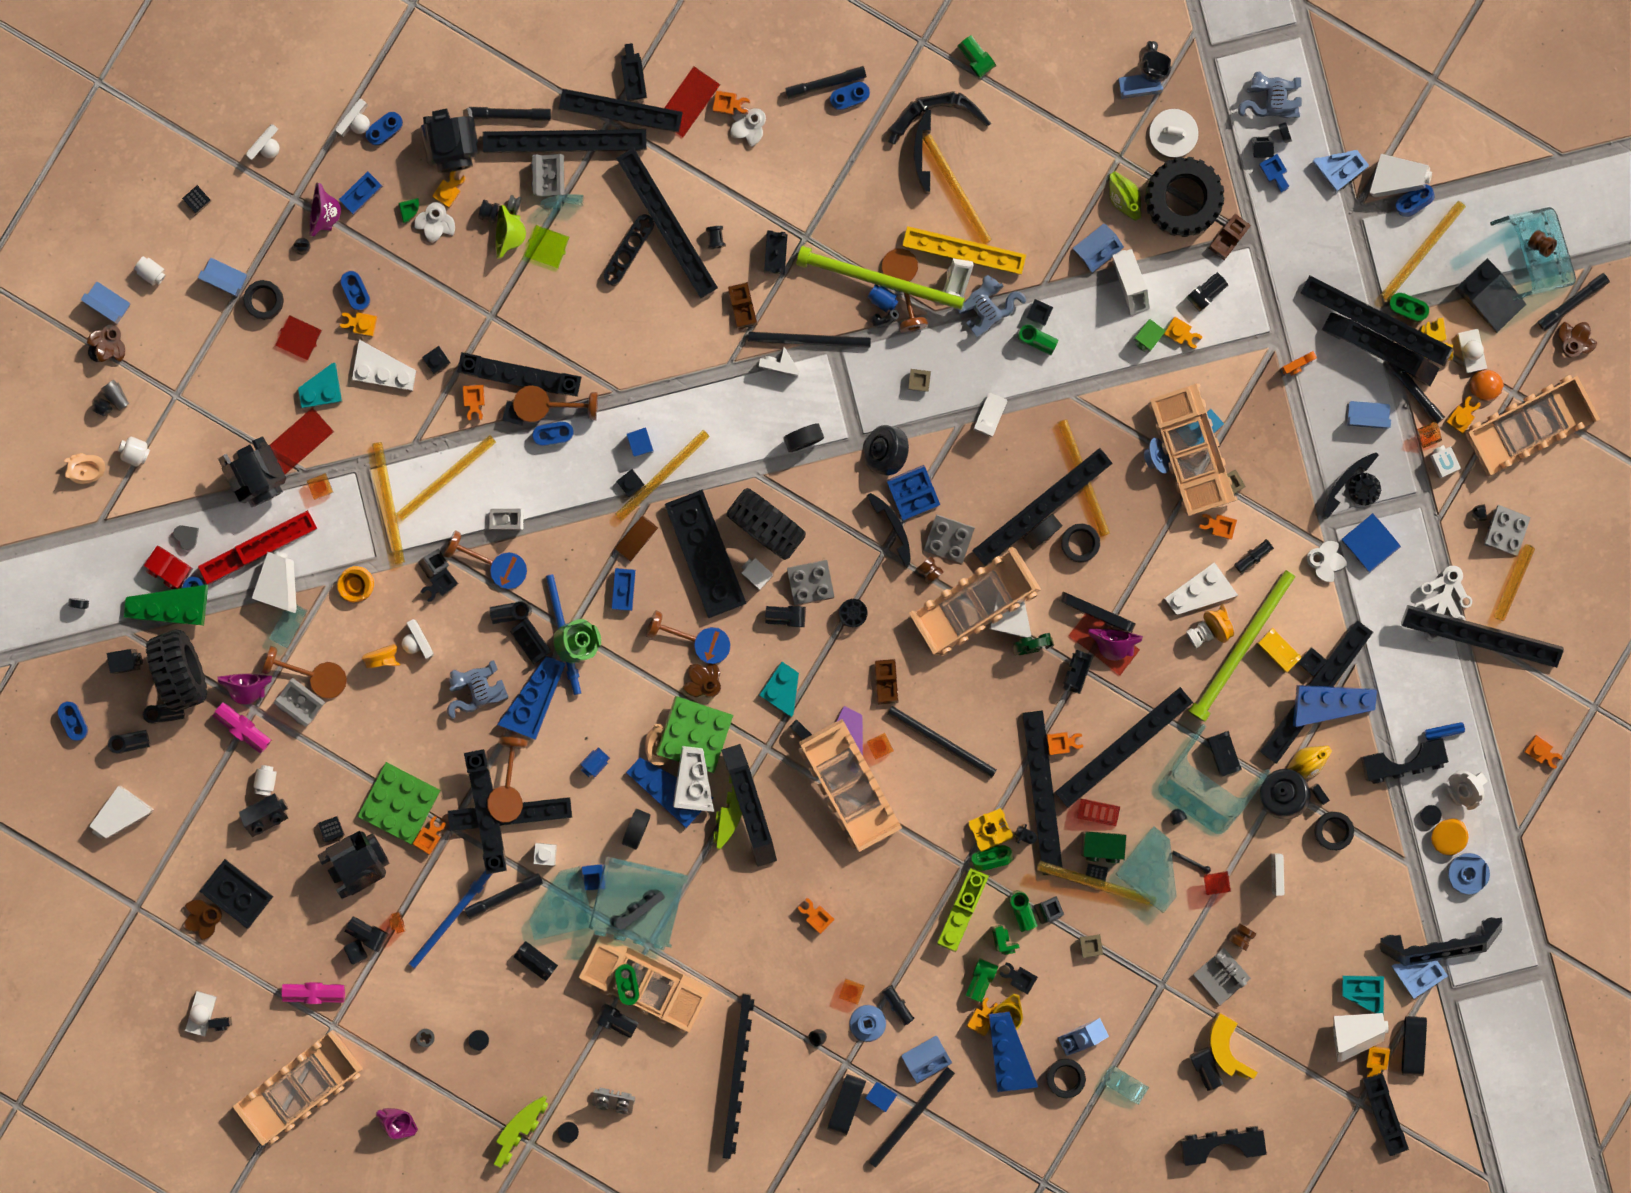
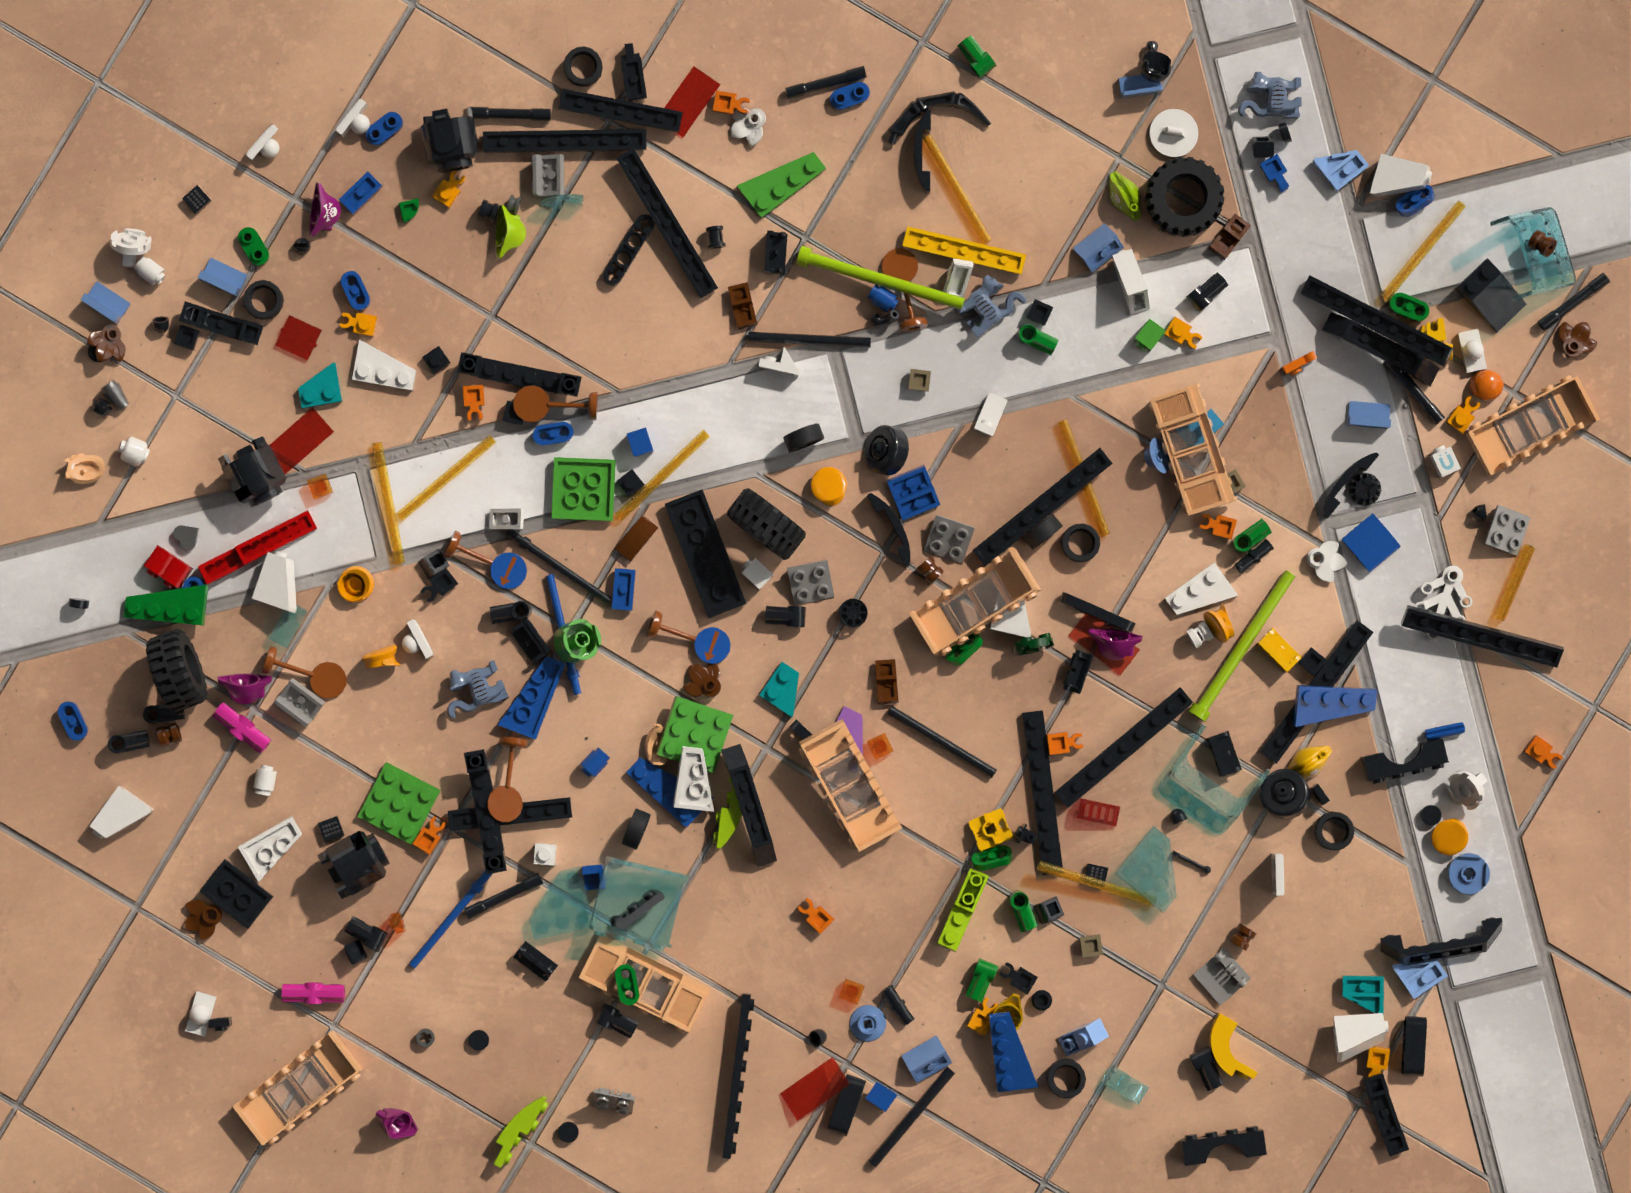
(124, 661): black brick -> none
(130, 244): none -> white tile
(160, 323): none -> black hinge
(169, 734): none -> reddish brown wheel
(187, 337): none -> black plate
(221, 323): none -> black slope
(253, 246): none -> green plate
(264, 814): black brick -> none
(268, 847): none -> white wing
(435, 225): white plate -> none
(525, 543): none -> black bar
(547, 246): clear neon green piece -> none
(583, 51): none -> black tyre
(583, 489): none -> bright green plate
(777, 185): none -> bright green wing
(815, 1088): none -> clear red piece
(829, 486): none -> light orange piece
(962, 652): none -> green plate
(1000, 938): green bracket -> none
(1041, 1000): none -> black plate
(1103, 845): dark green brick -> none
(1217, 883): clear red panel -> none
(1252, 535): none -> green piece
(1429, 434): clear orange plate -> none

